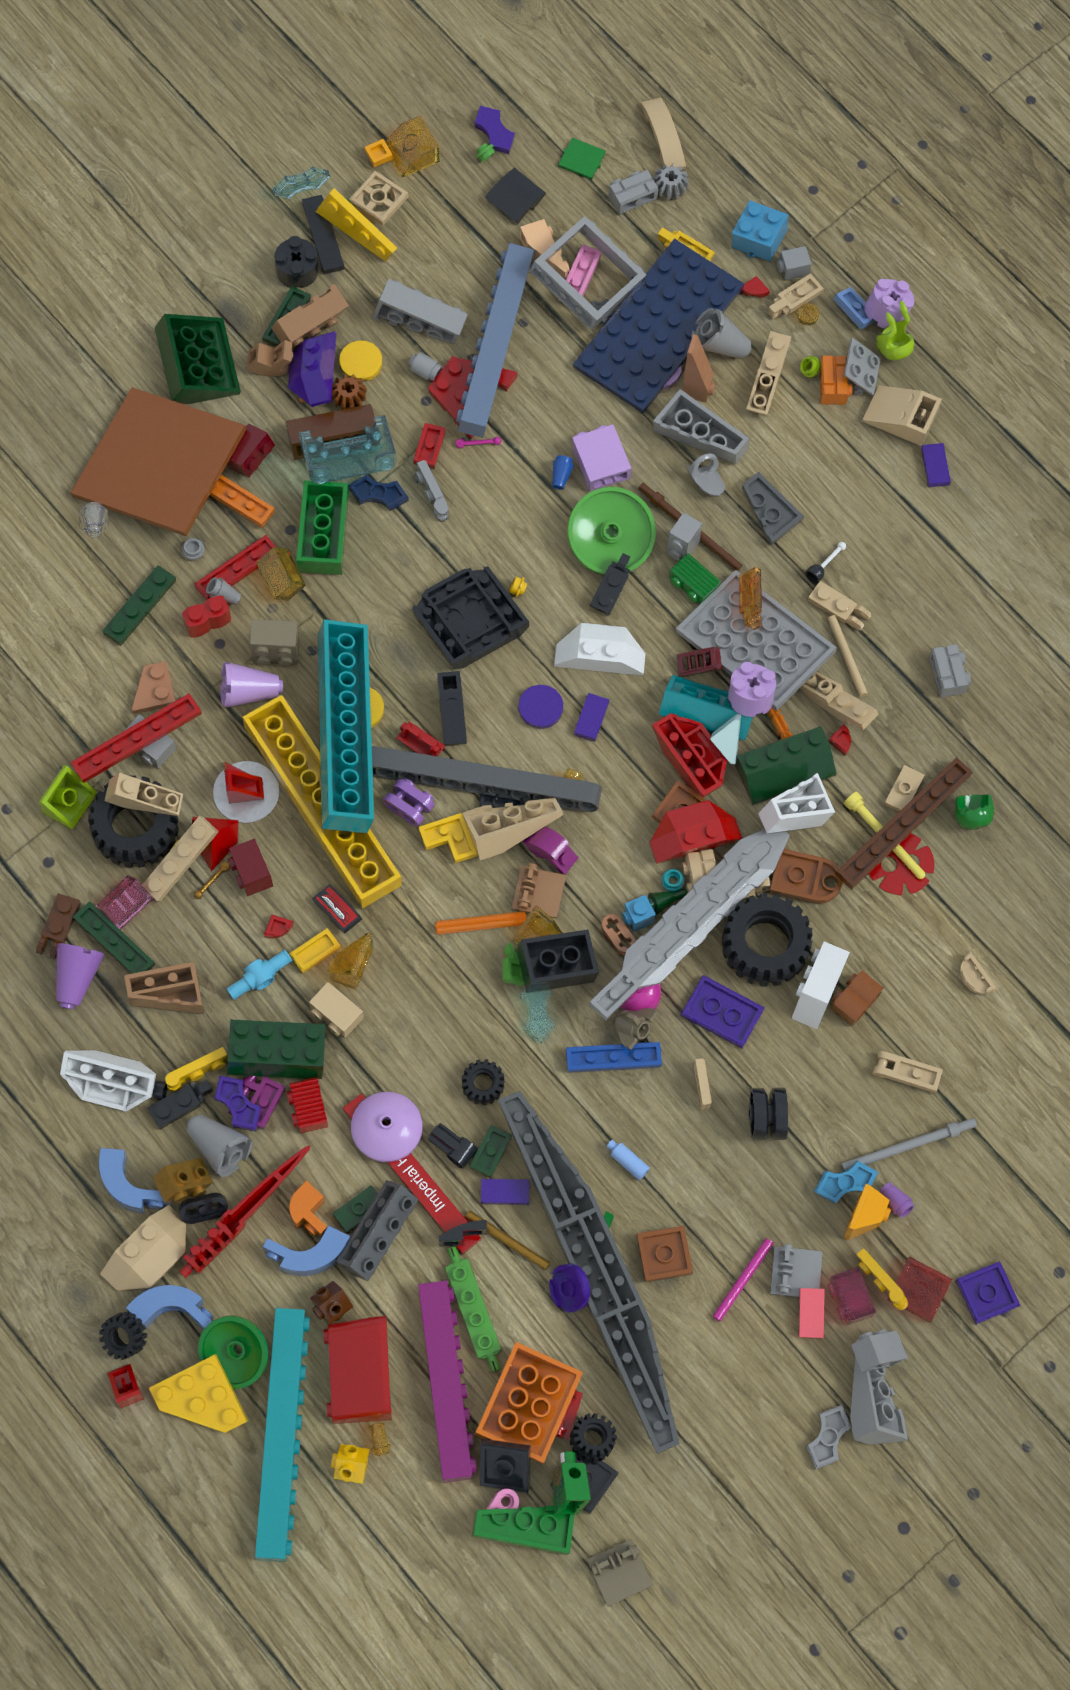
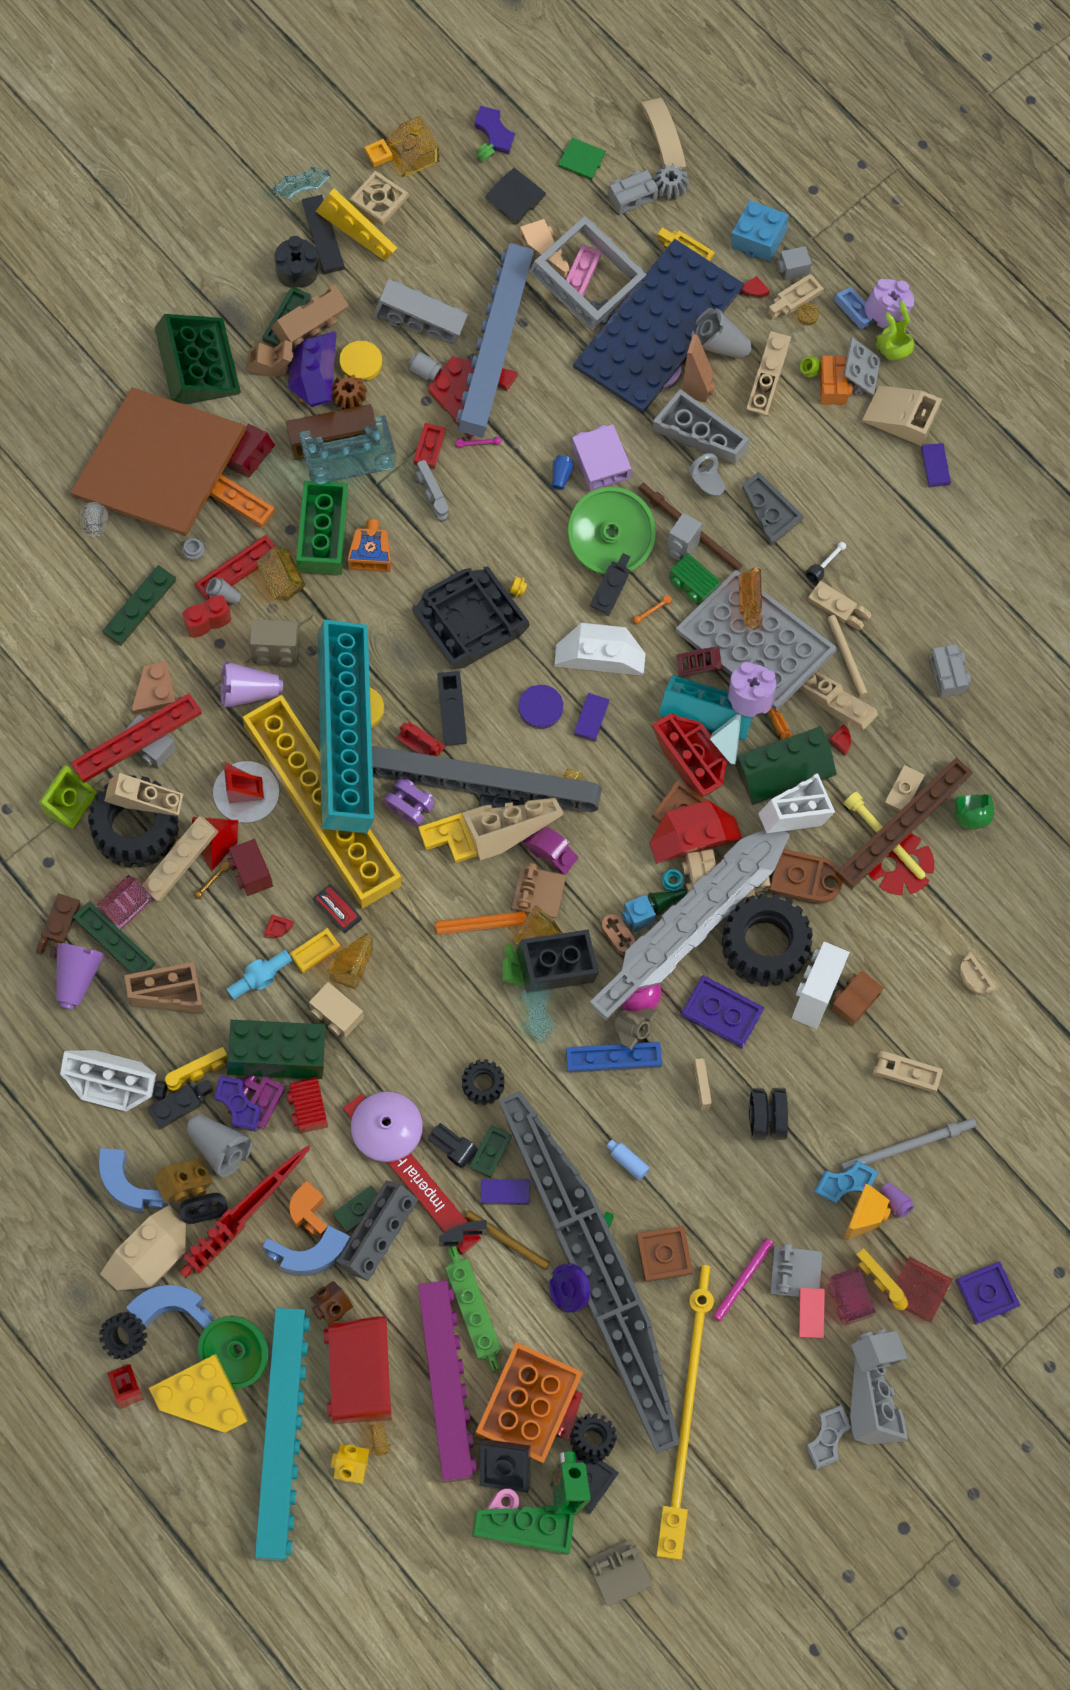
(370, 549): none -> torso
(387, 494): dark blue tile -> none
(666, 601): none -> orange hinge
(673, 1517): none -> yellow bar

